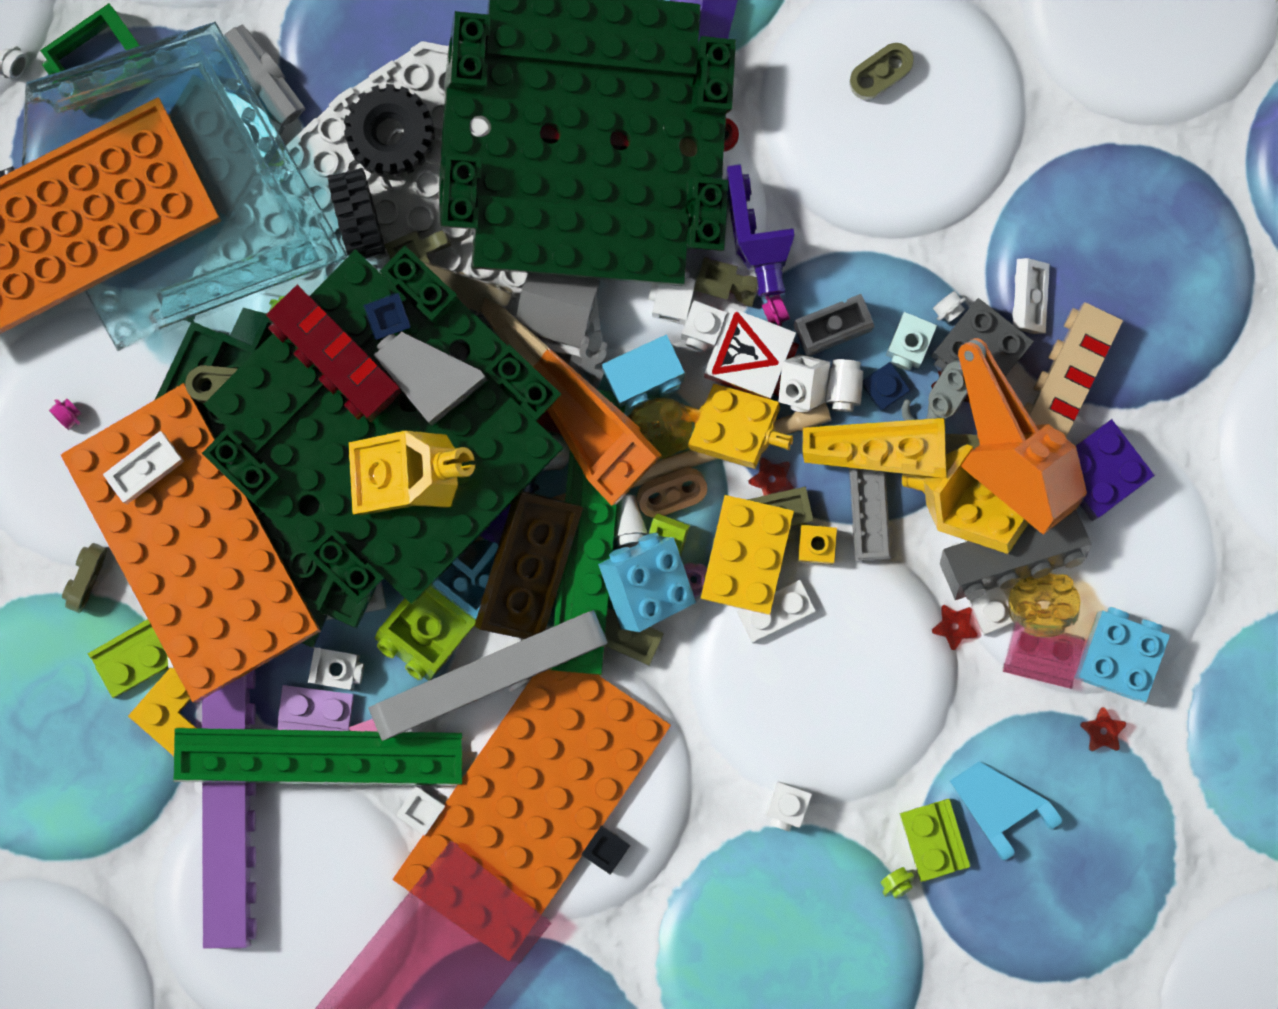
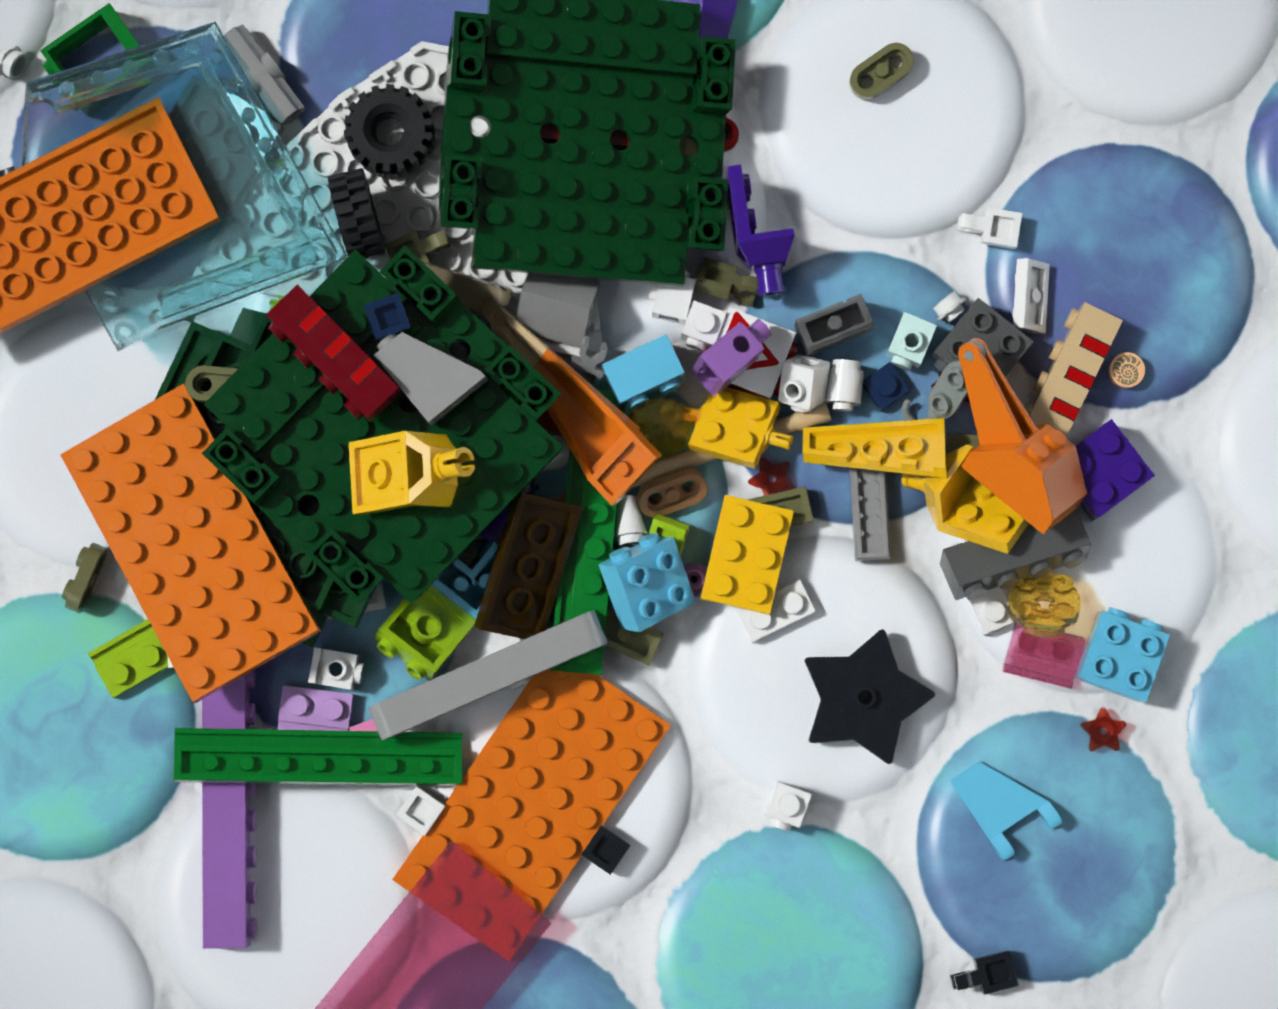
(65, 413): dark pink plate -> none
(143, 467): white plate -> none
(161, 708): yellow plate -> none
(723, 363): none -> medium lavender torso
(775, 310): dark pink plate -> none
(807, 553): yellow plate -> none
(840, 711): none -> black plate
(897, 883): lime plate -> none
(934, 840): lime plate -> none
(964, 629): clear red plate -> none
(991, 972): none -> black plate
(997, 227): none -> white plate
(1126, 370): none -> light nougat tile

